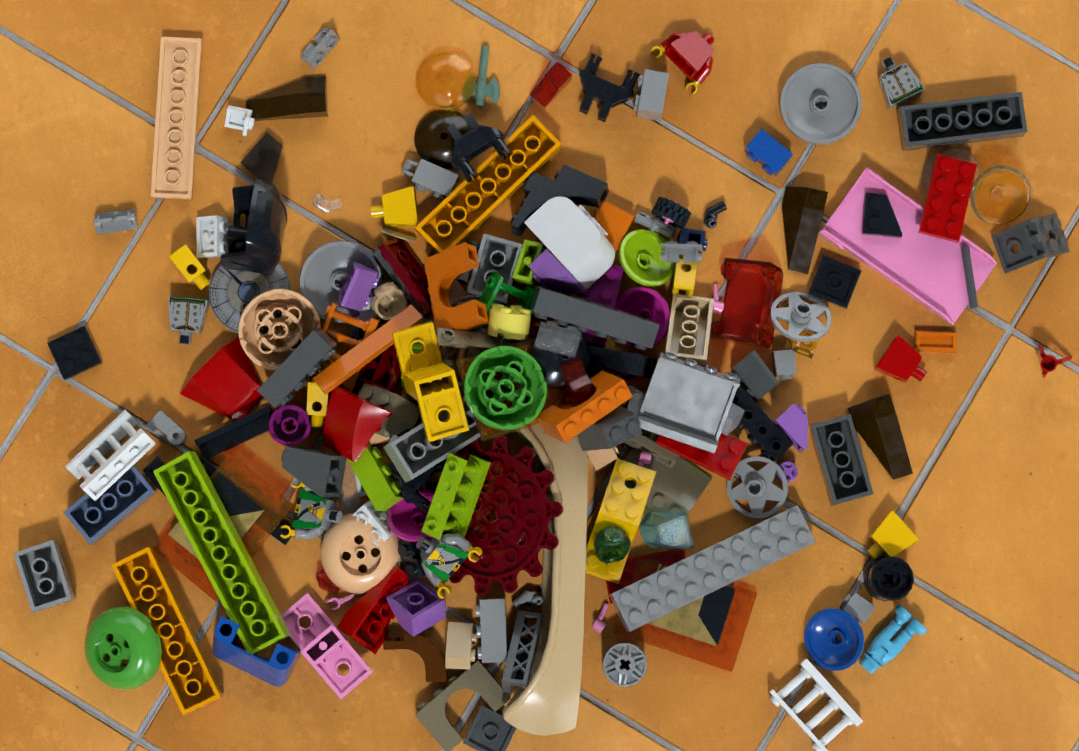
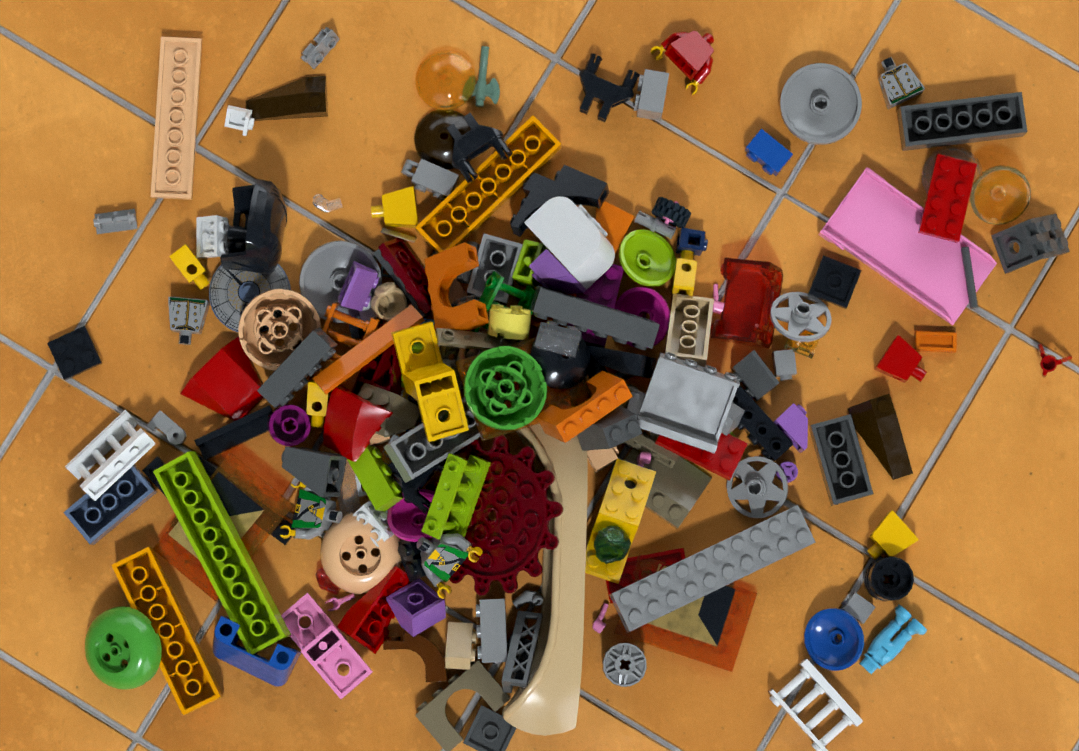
(44, 576): light grey brick -> none
(264, 158): clear smoke wing -> none
(551, 84): clear red arch -> none
(576, 382): clear red arch -> none
(666, 531): clear light blue slope -> none
(688, 250): light grey hinge -> none
(711, 214): black arm -> none
(802, 220): dark brown wedge -> none
(879, 217): black wing -> none

